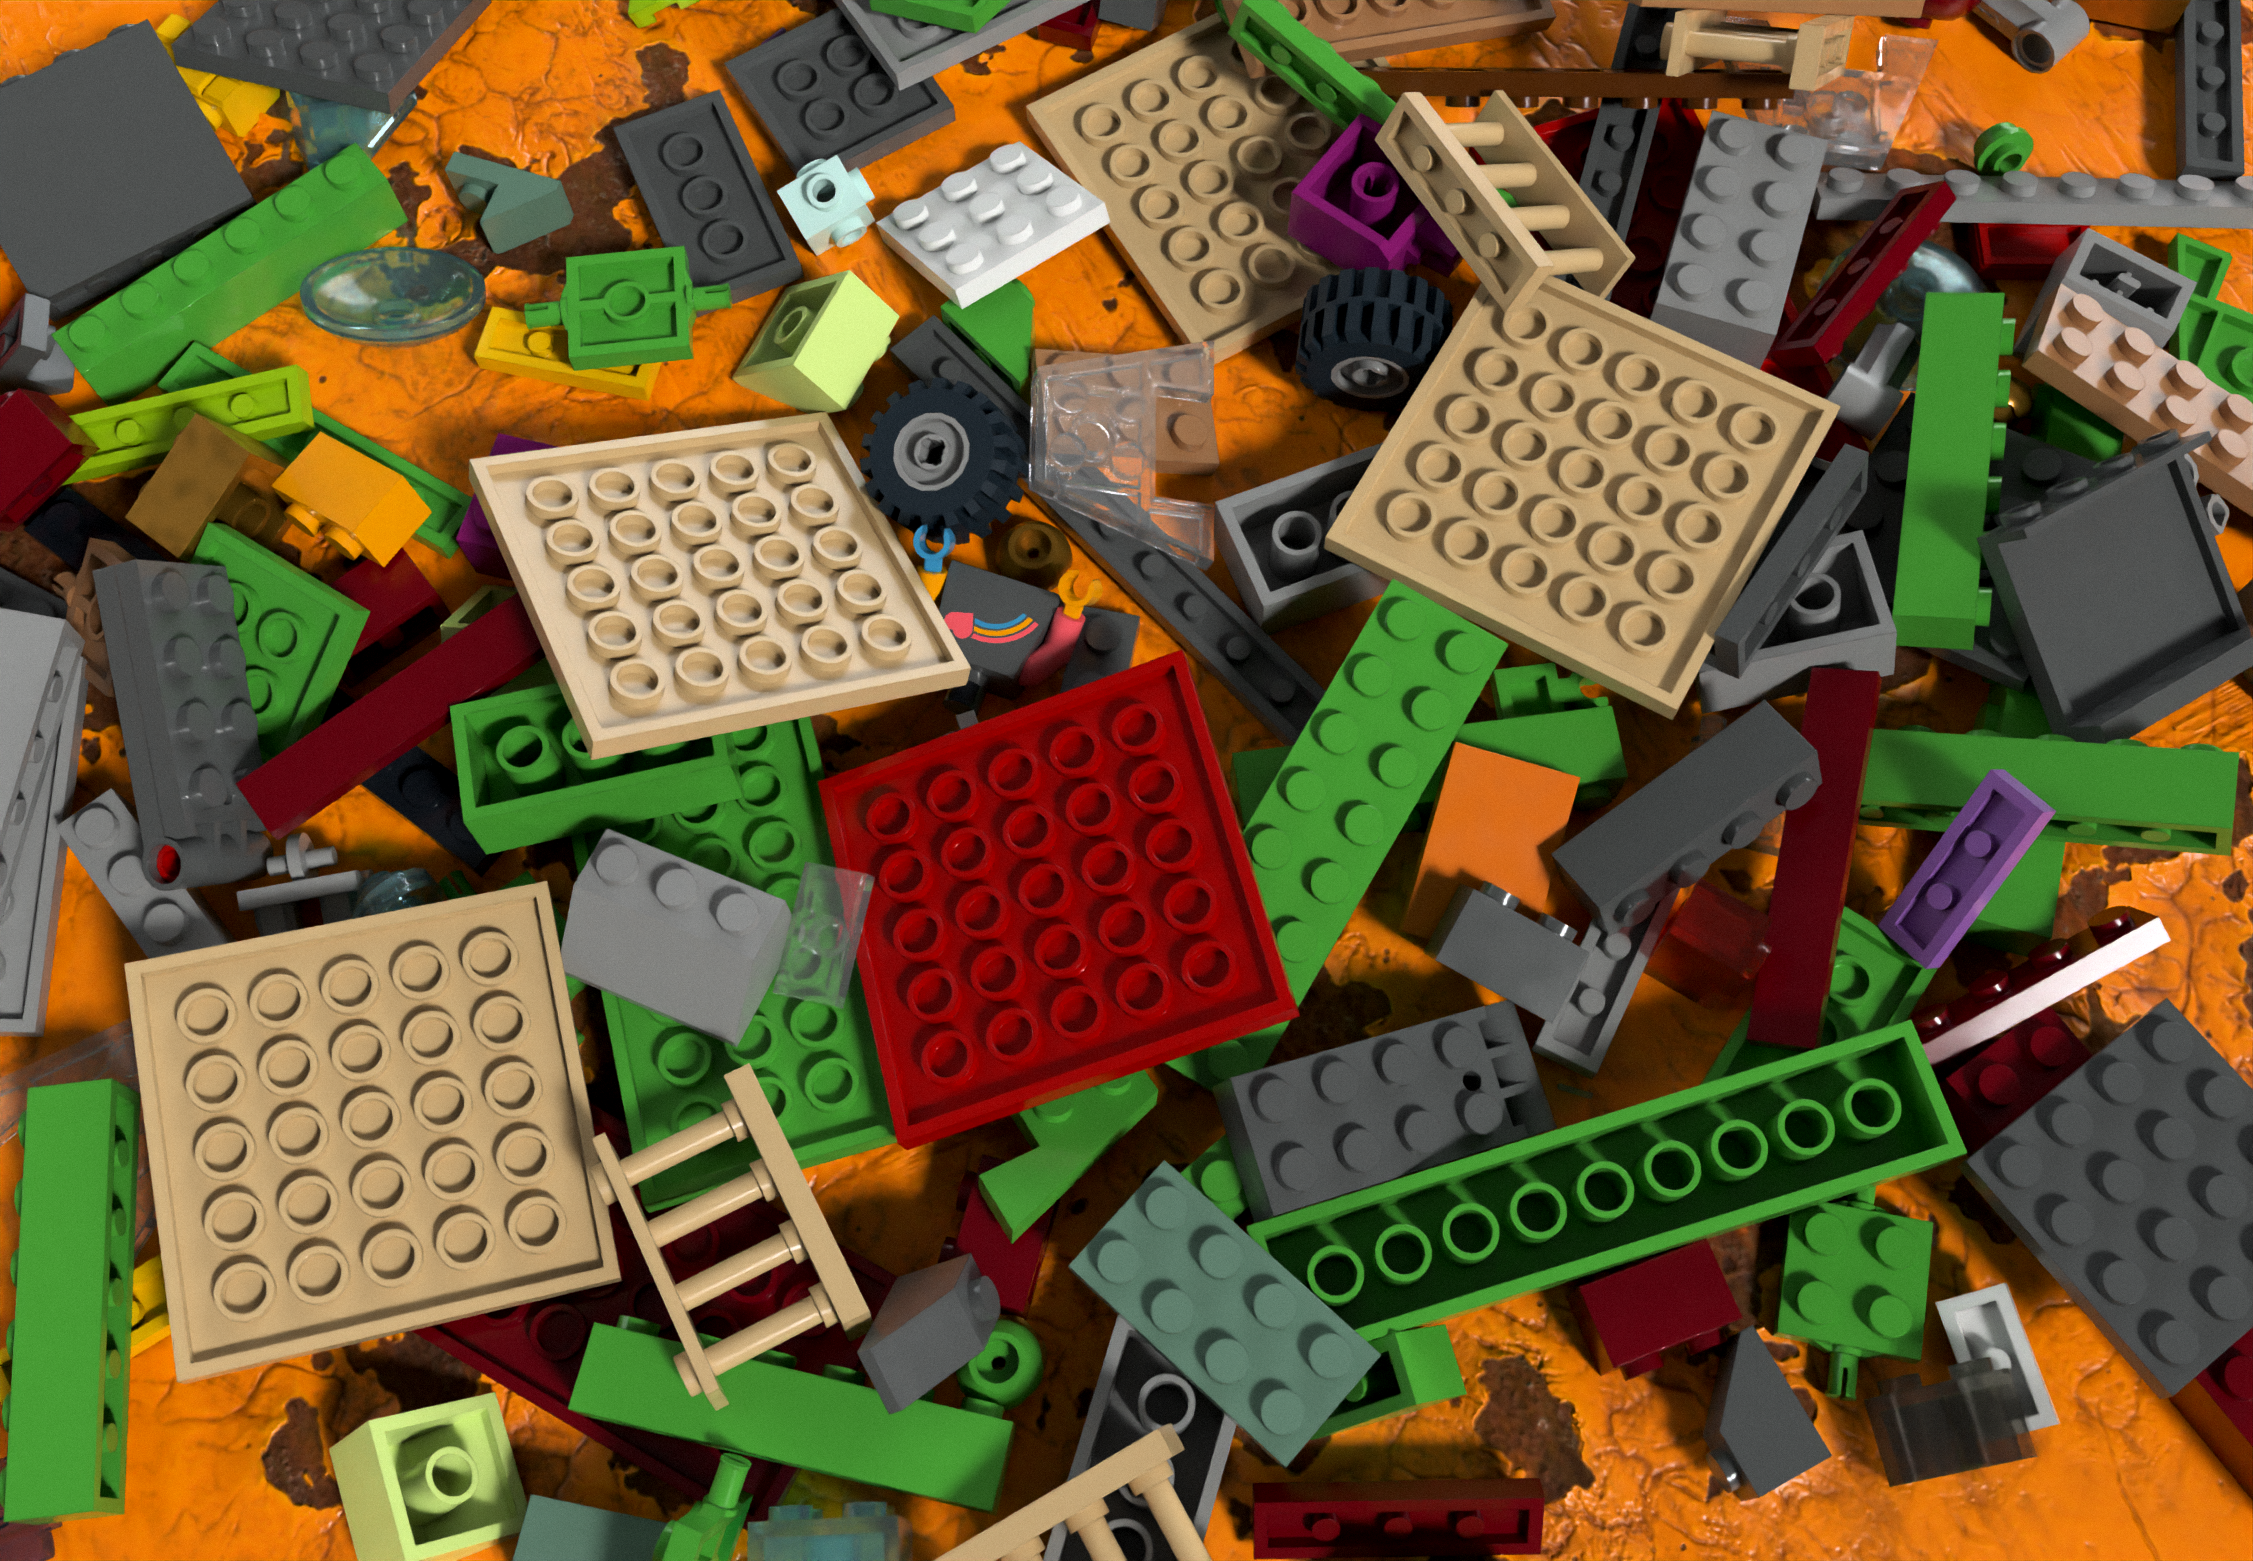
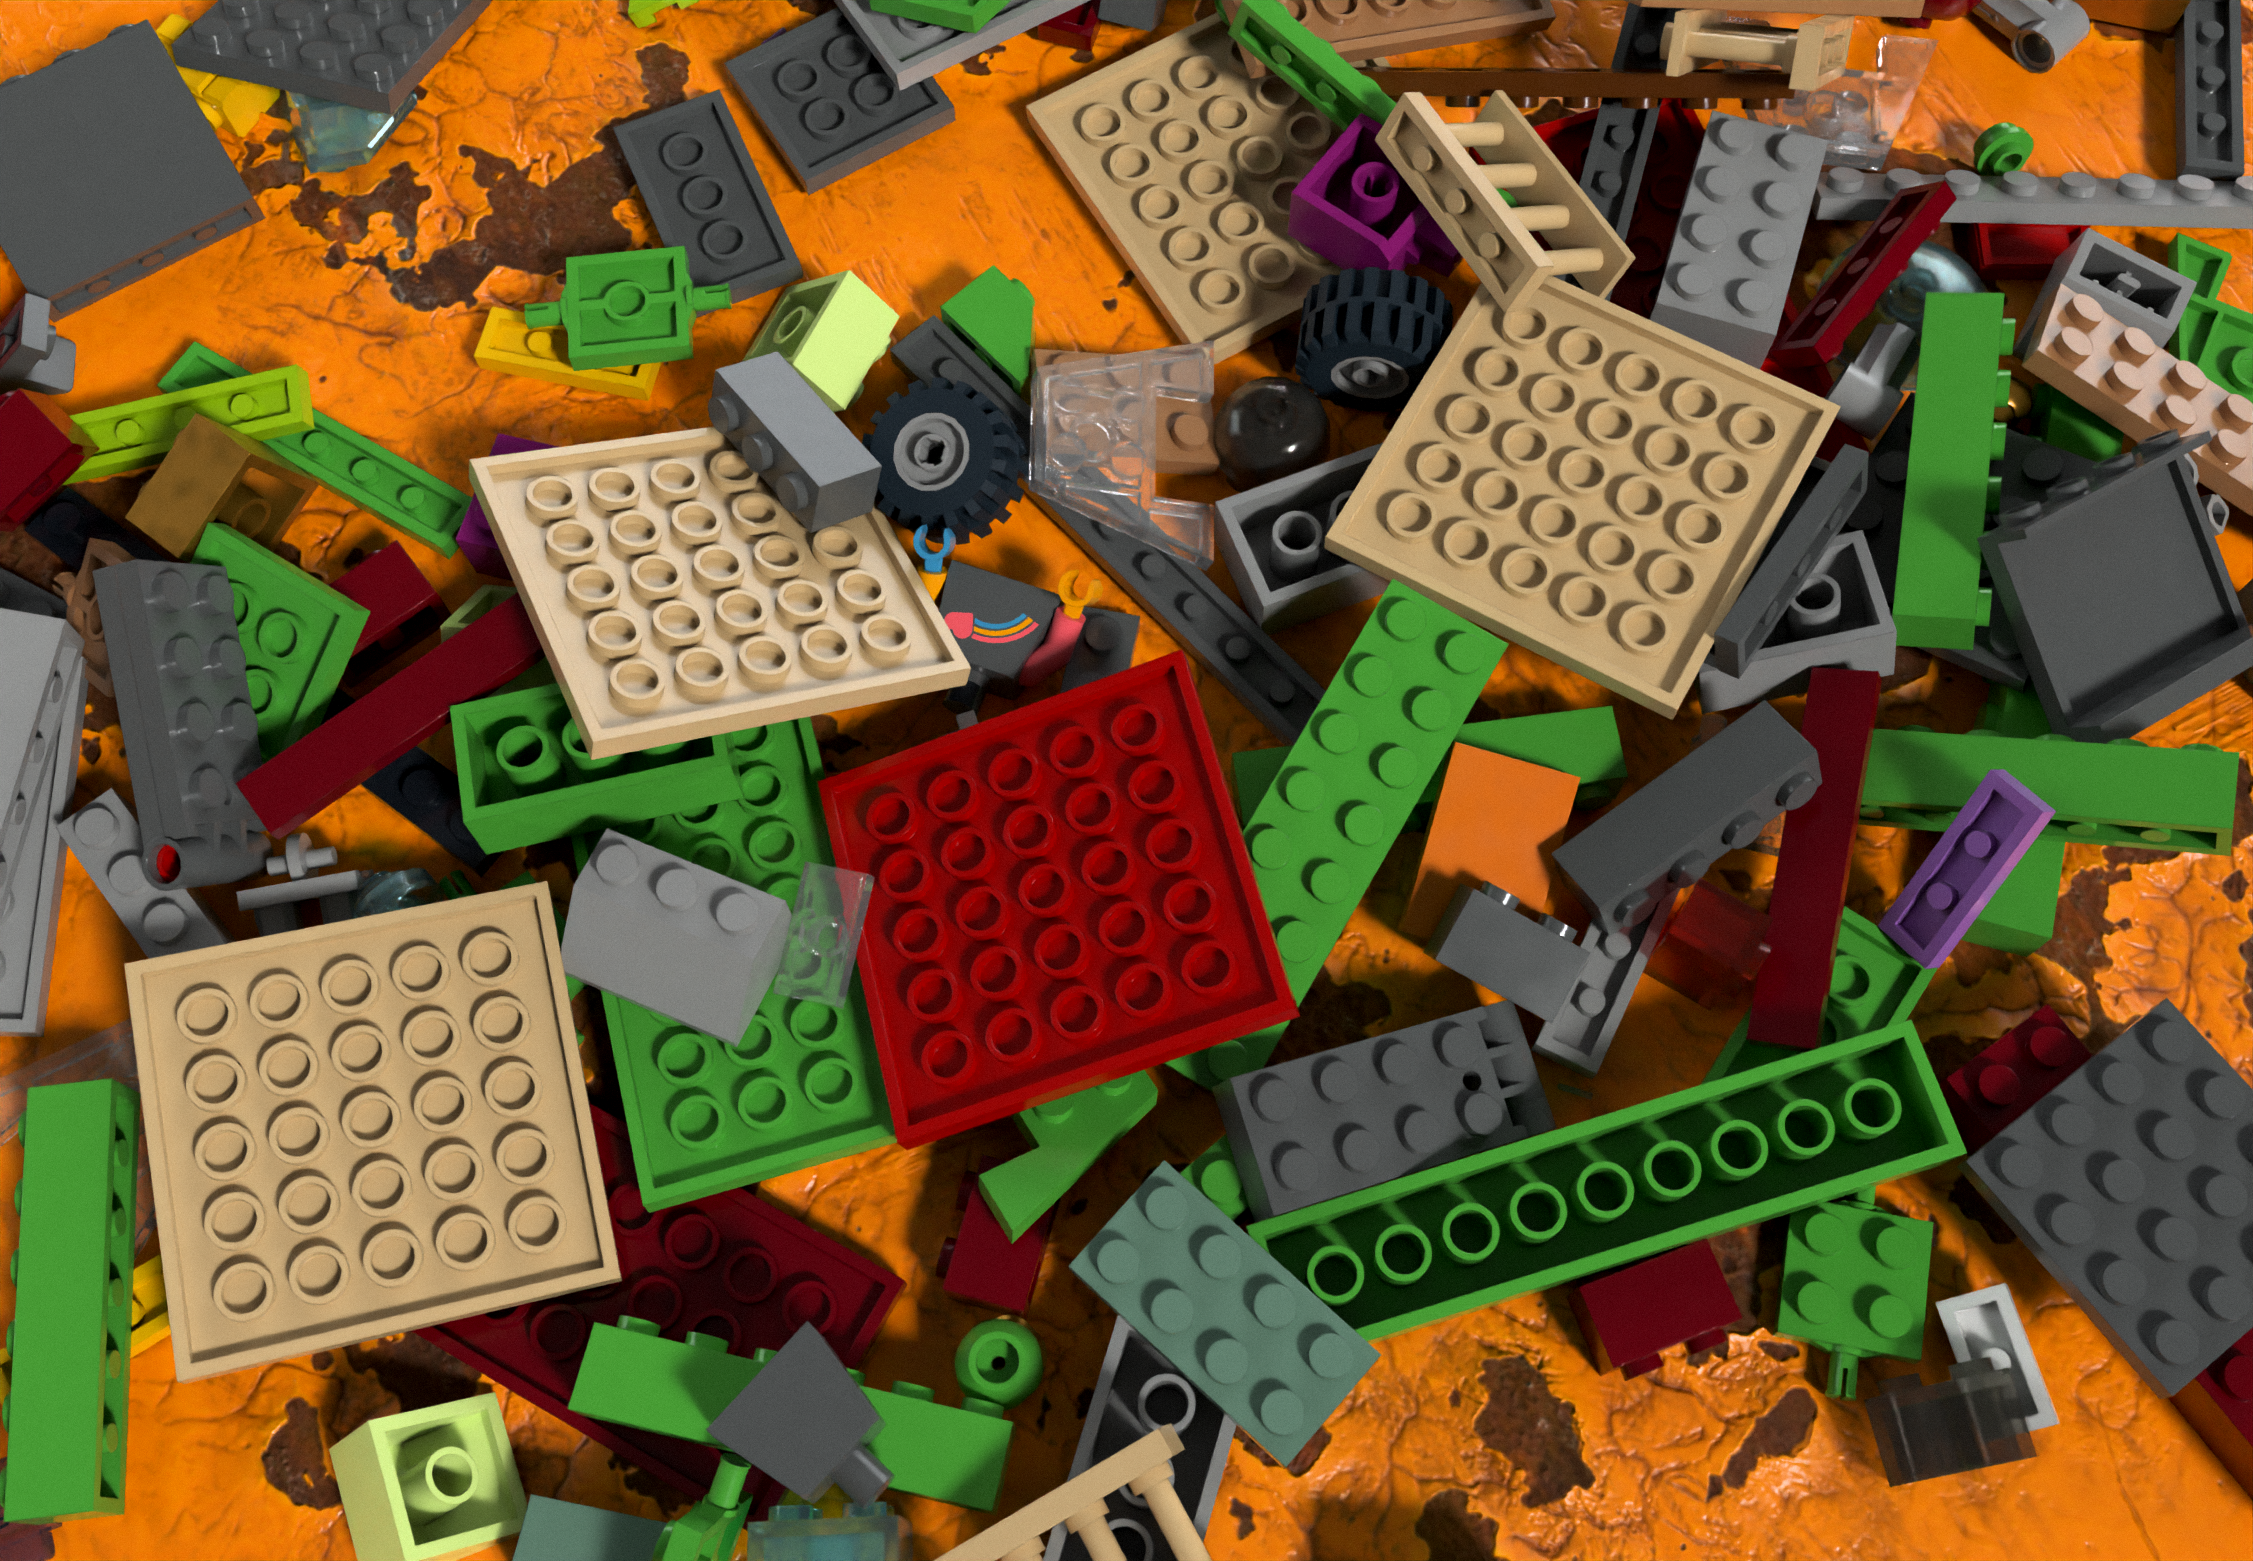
(230, 275): bright green brick -> none
(350, 500): light orange brick -> none
(393, 296): clear light blue dish -> none
(513, 202): sand green slope -> none
(794, 441): none -> brick
(801, 1237): tan fence -> none
(807, 1423): none -> dark grey torso
(829, 204): light aqua brick -> none
(928, 1329): dark grey slope -> none
(992, 223): white plate -> none
(1034, 536): pearl gold plate -> none
(1270, 432): none -> clear smoke cylinder
(1397, 1518): dark red plate -> none
(1410, 1375): bright green slope -> none
(1539, 691): bright green plate -> none
(1756, 1422): dark grey slope -> none
(2049, 975): dark red plate -> none

